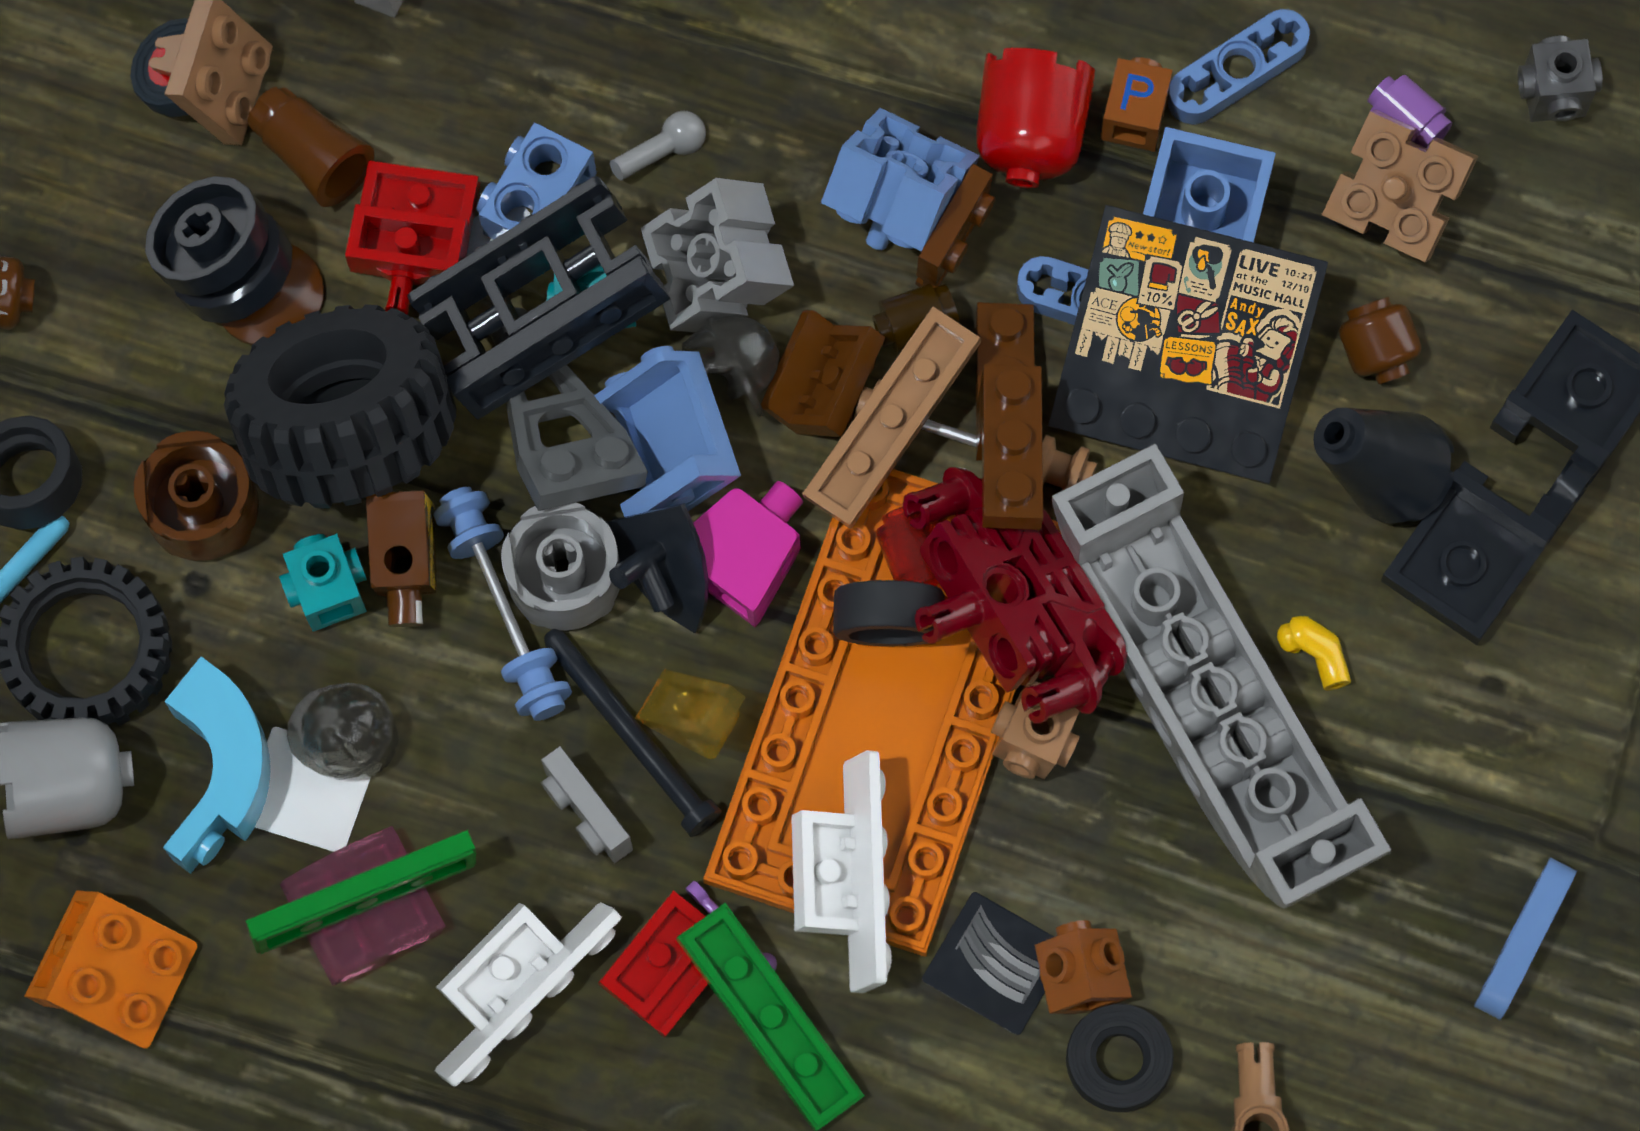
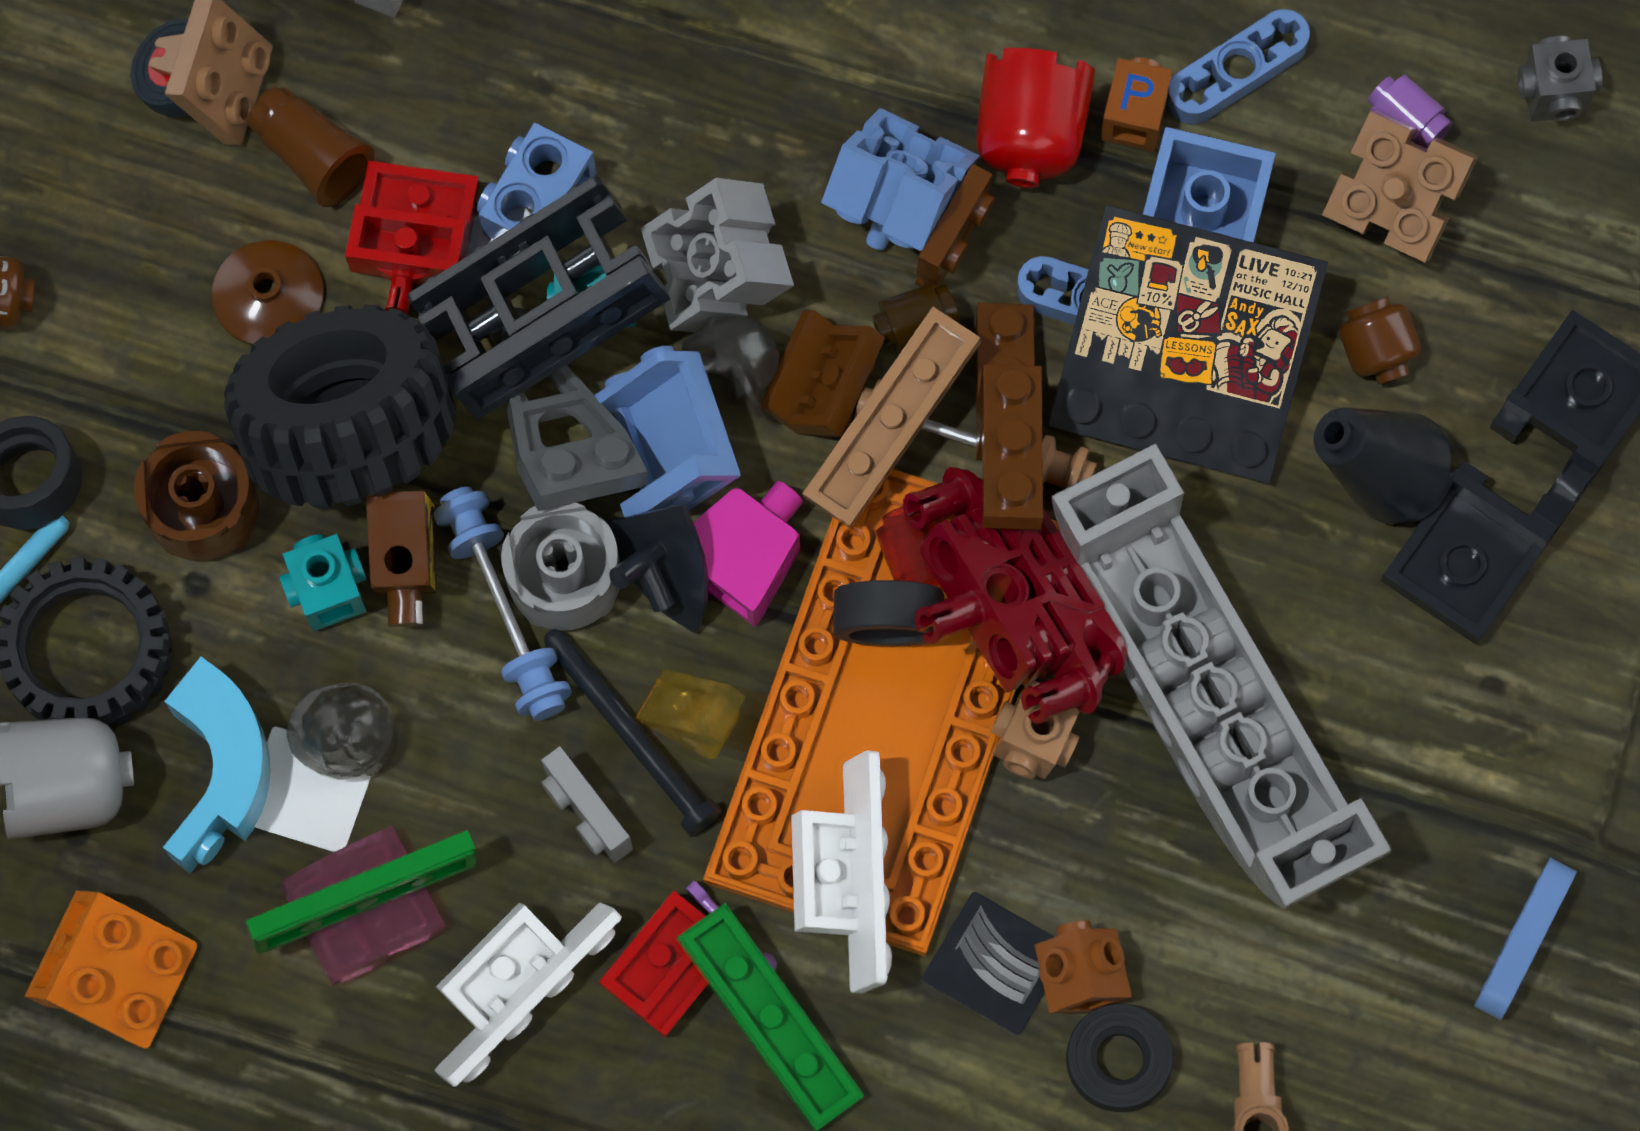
(218, 249): black wheel -> none
(681, 134): light grey bar -> none
(1320, 643): yellow arm -> none

